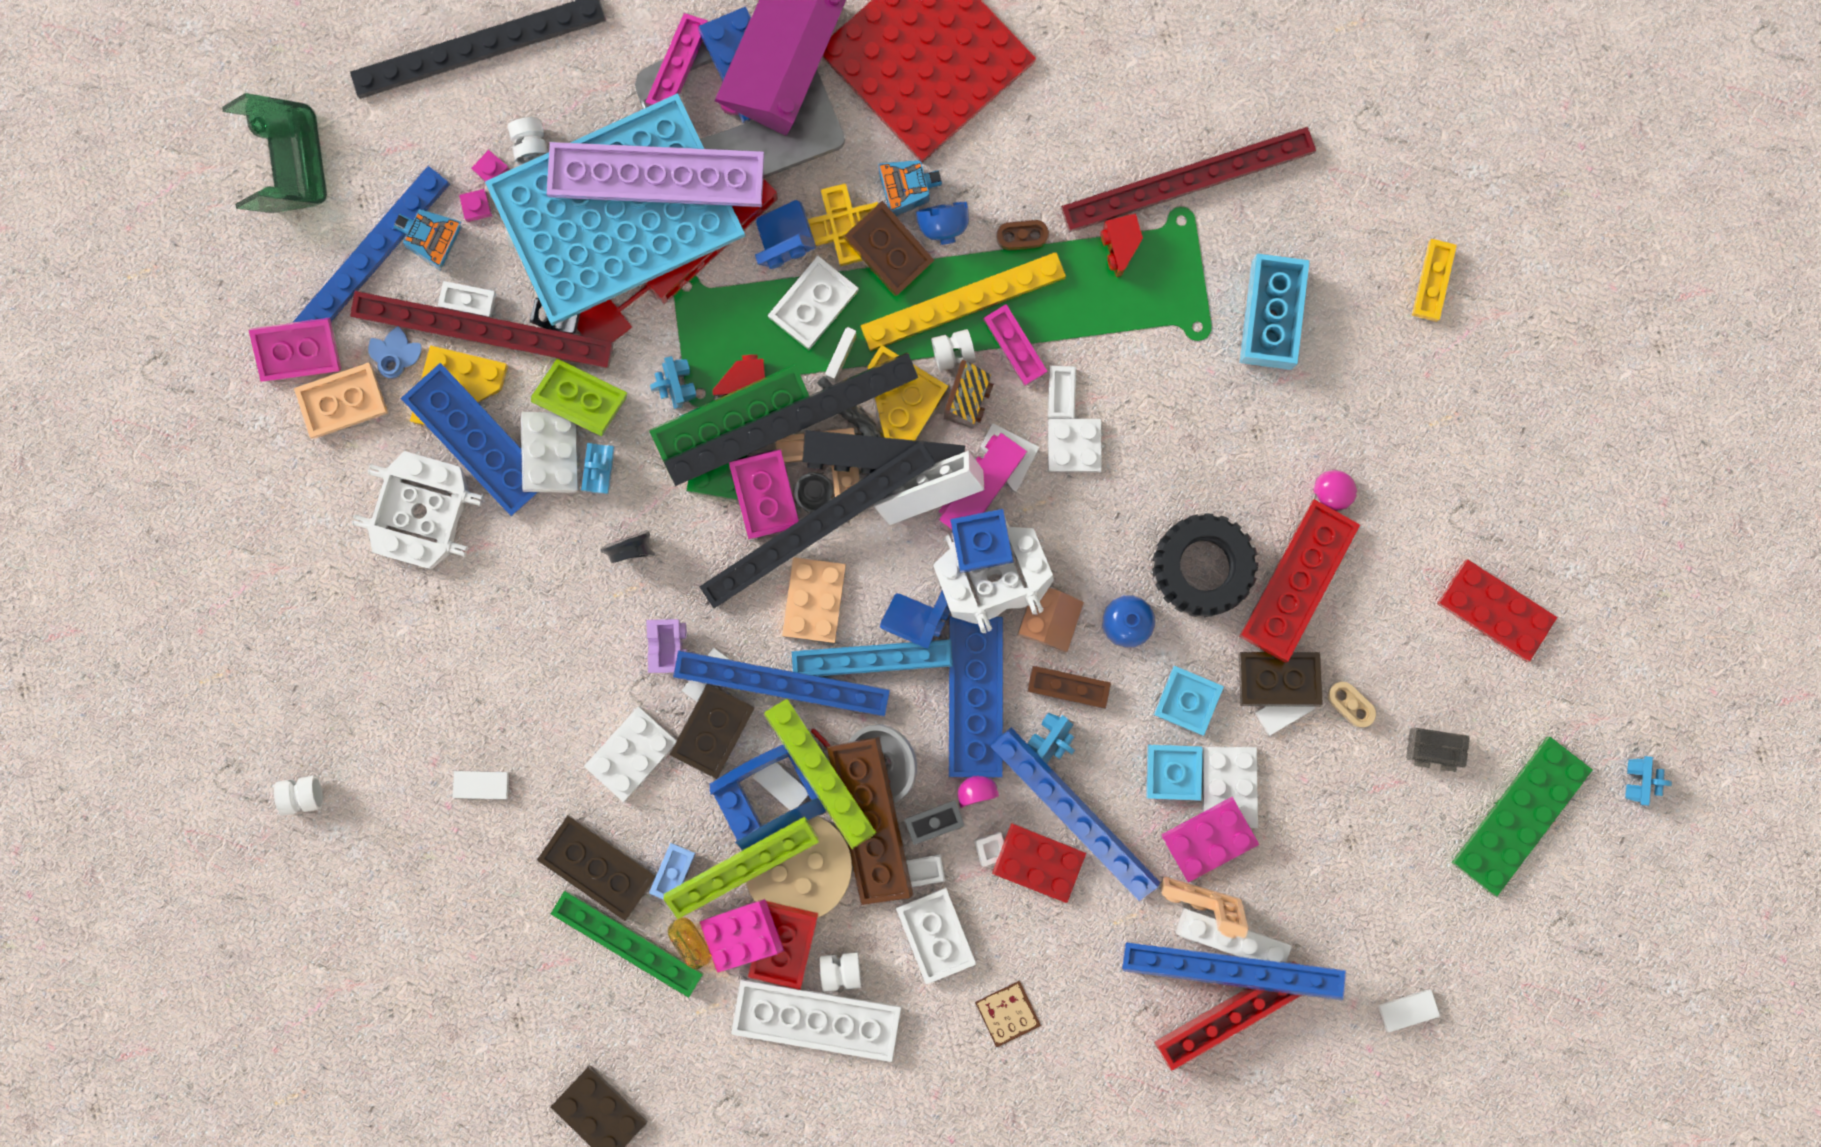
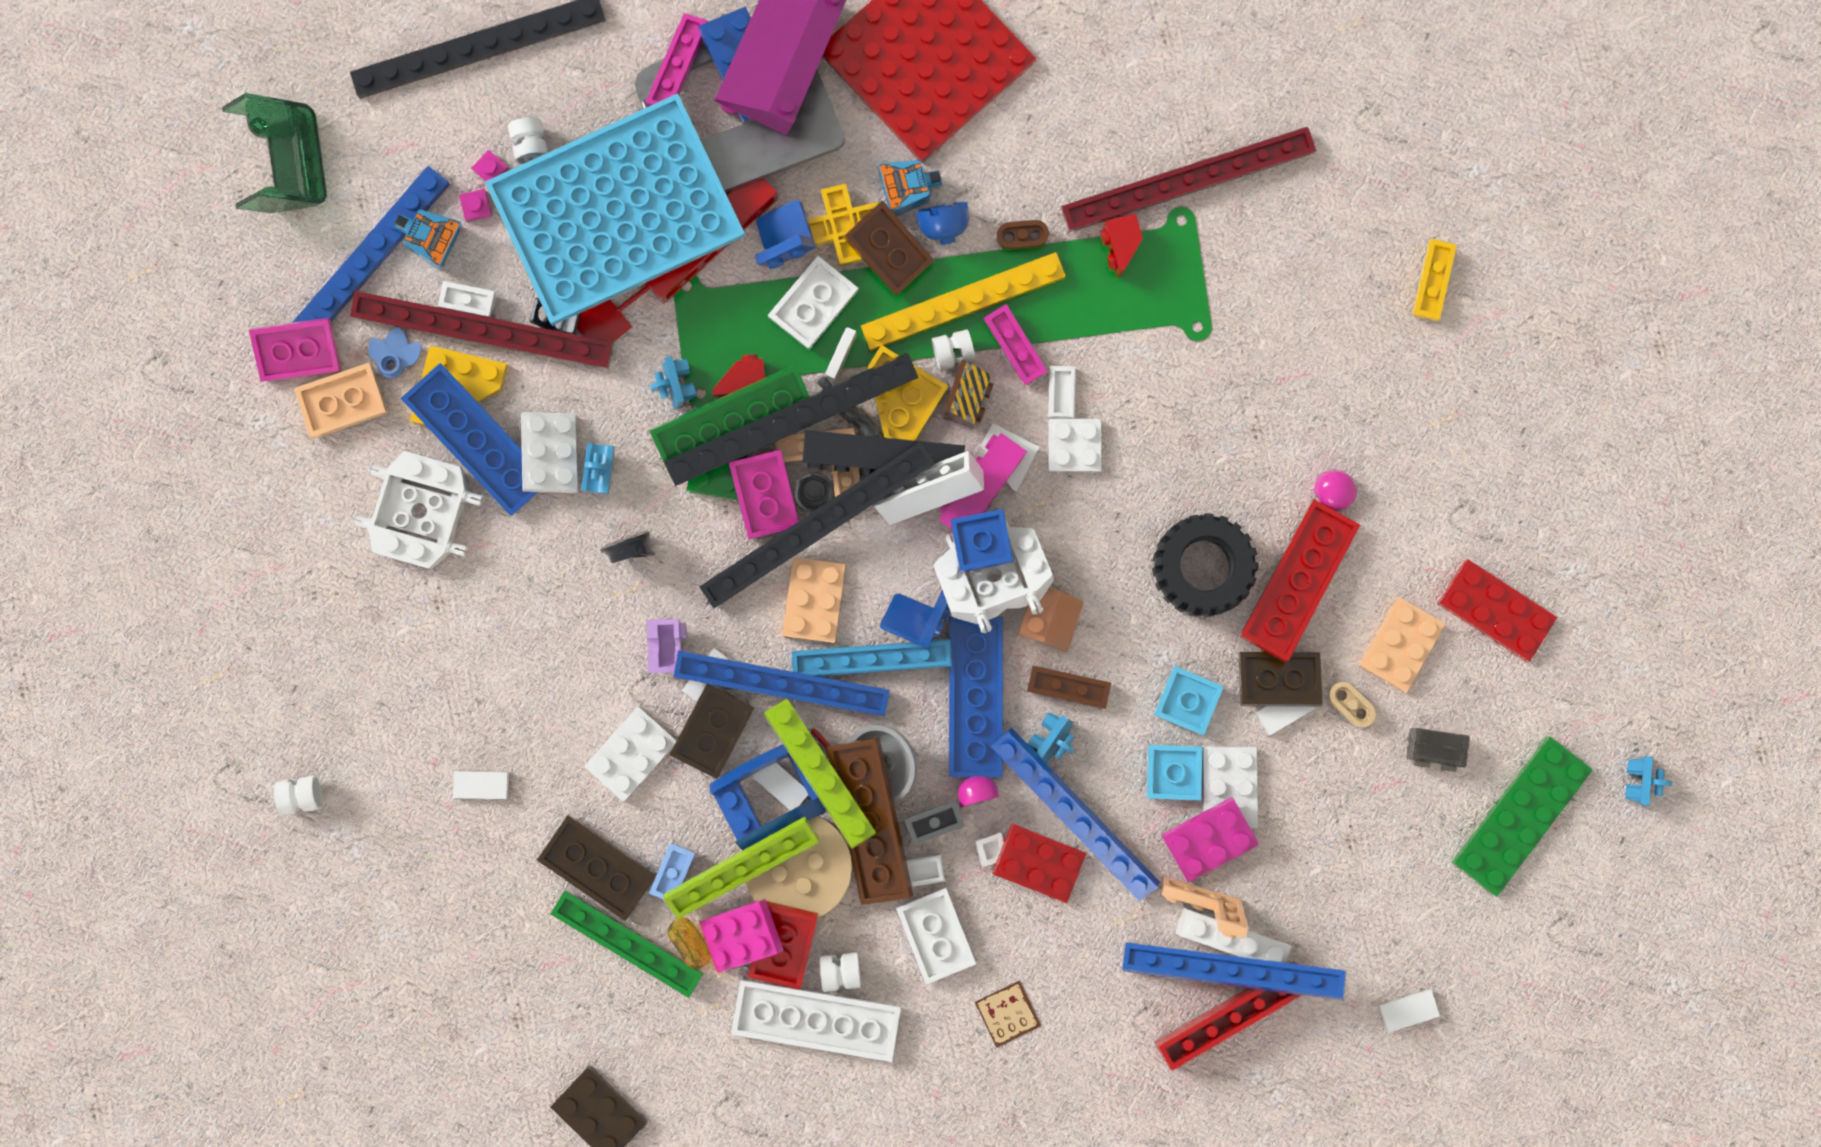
(579, 397): lime plate -> none
(655, 174): lavender plate -> none
(1128, 621): blue cylinder -> none
(1278, 286): medium azure brick -> none
(1401, 644): none -> light nougat plate

